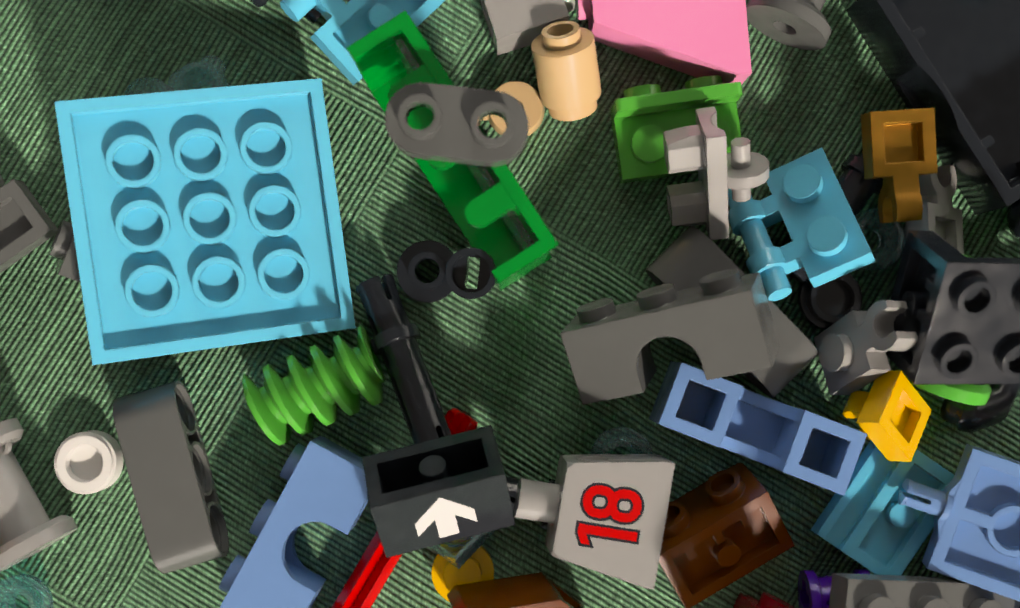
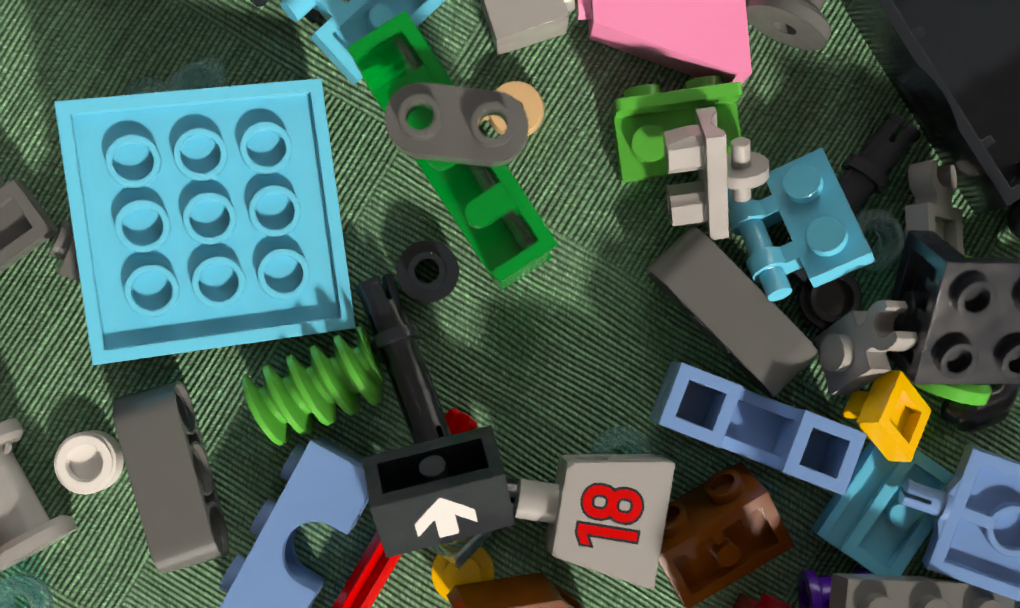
(458, 271): black hinge -> none
(567, 70): tan brick -> none
(720, 319): dark grey arch -> none
(899, 150): pearl gold plate -> none

